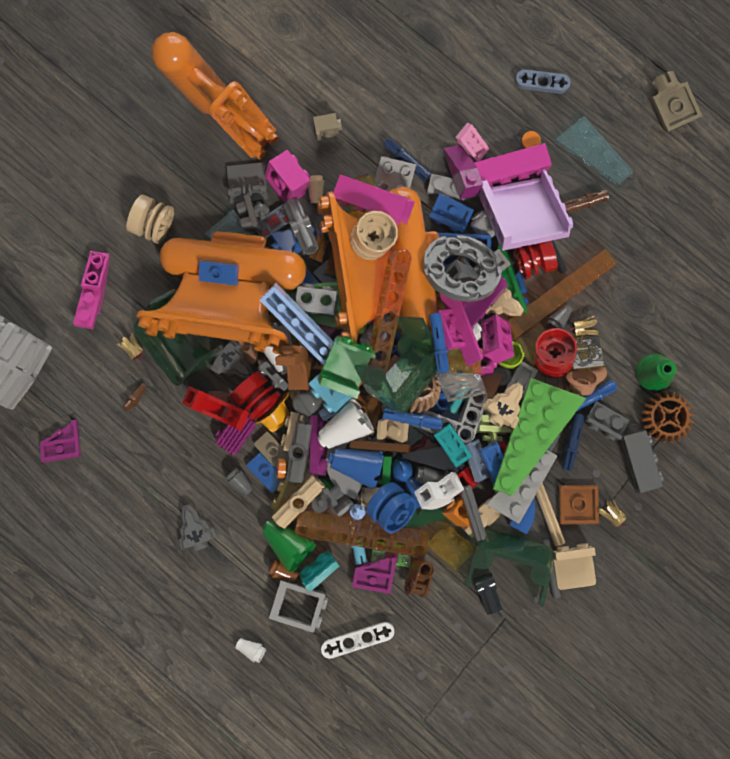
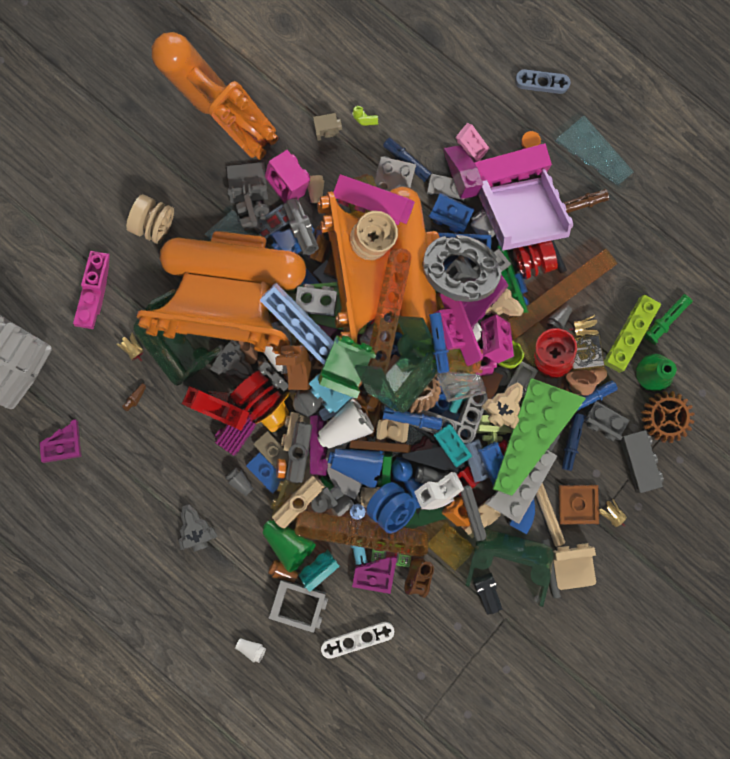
(218, 272): blue plate -> none
(361, 117): none -> lime arm
(632, 333): none -> lime brick
(661, 325): none -> green pin
(674, 102): dark tan plate -> none

